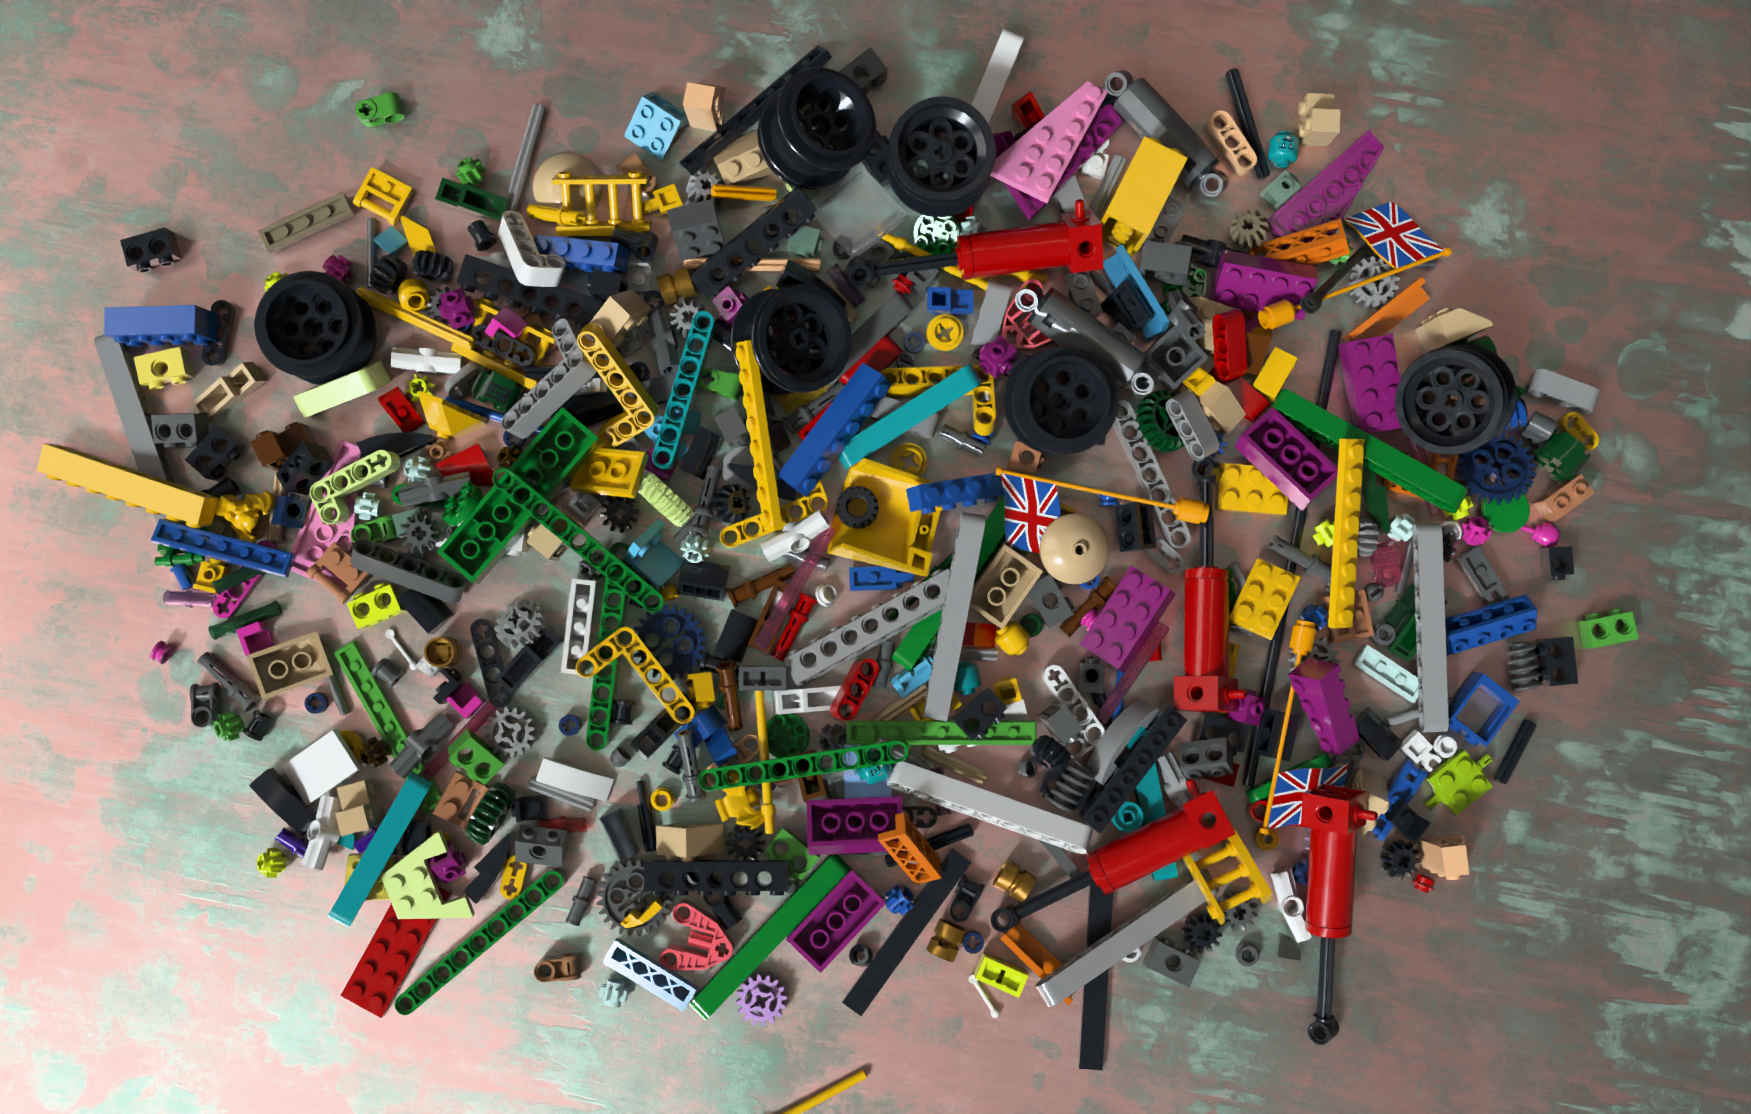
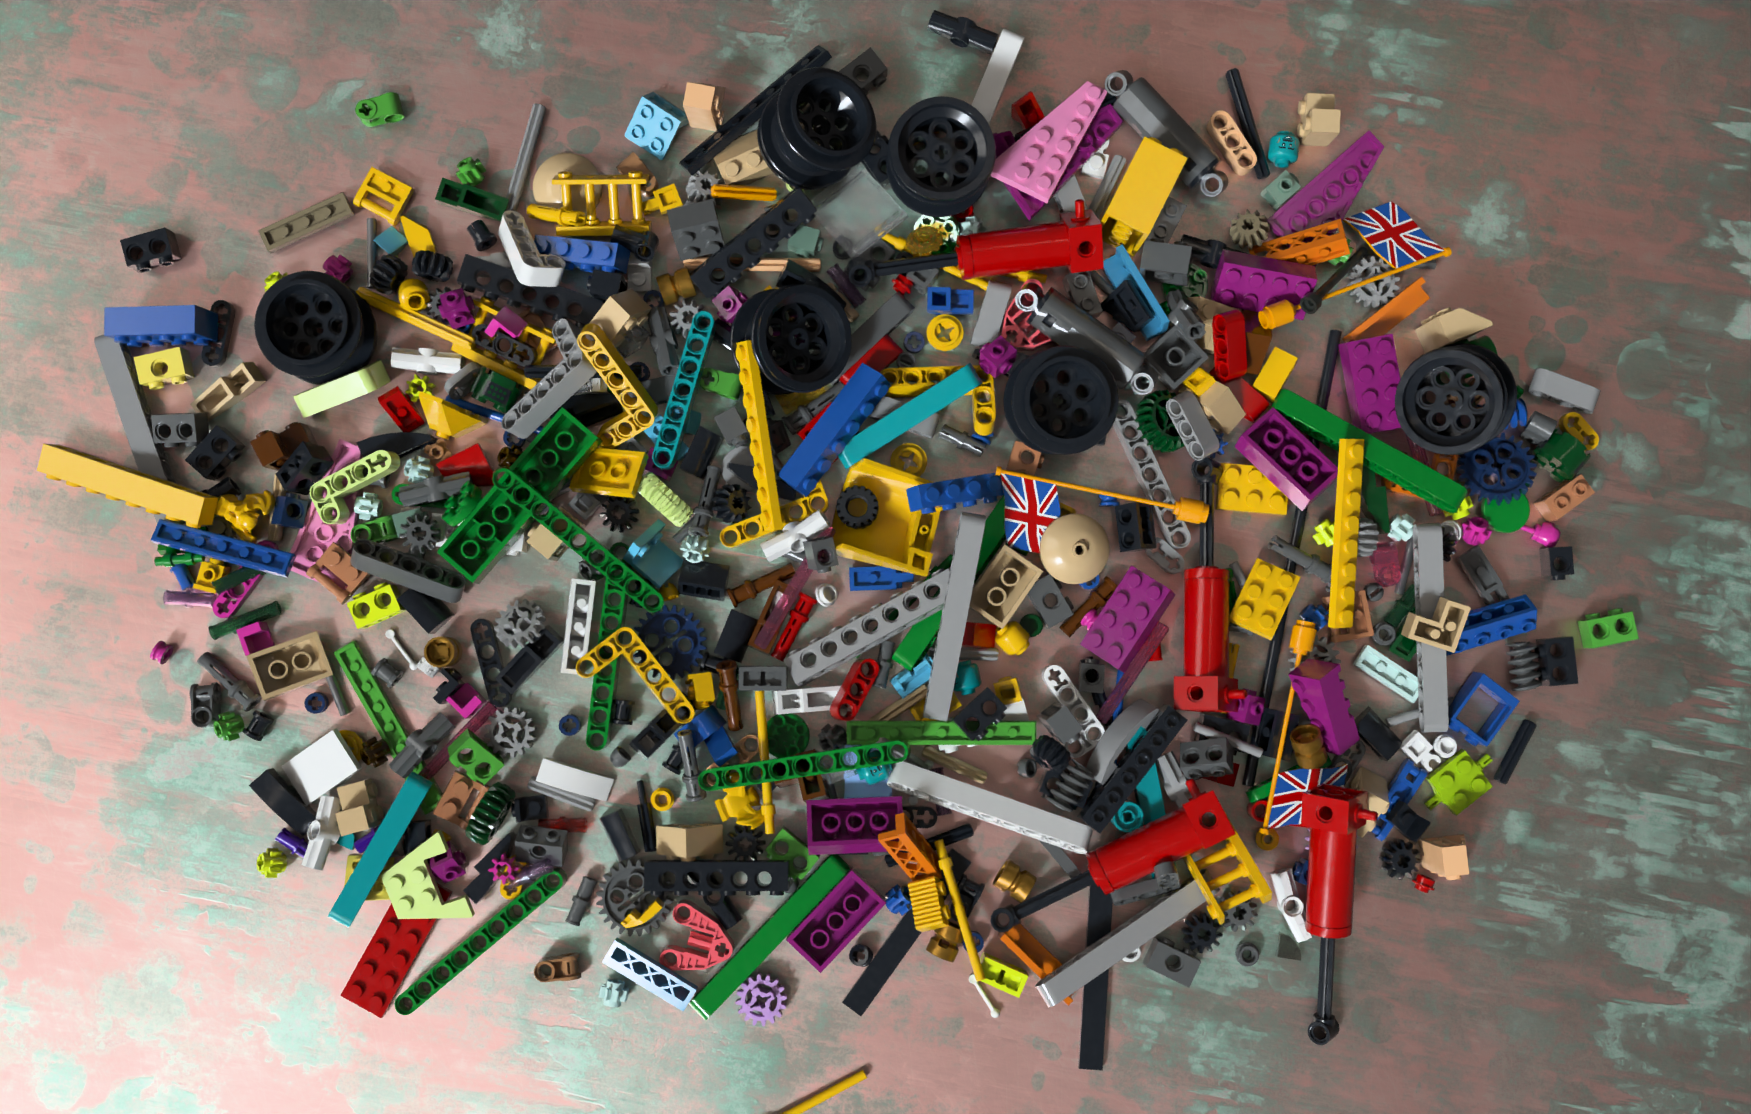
(509, 873): none -> dark pink gear
(530, 873): none -> pin
(813, 547): none -> dark grey brick
(923, 235): none -> clear yellow gear
(929, 904): none -> yellow brick
(945, 864): none -> yellow bar
(962, 32): none -> black piece
(1165, 881): none -> dark grey beam
(1236, 743): none -> light grey bar
(1308, 746): none -> pearl gold wheel
(1444, 627): none -> tan brick

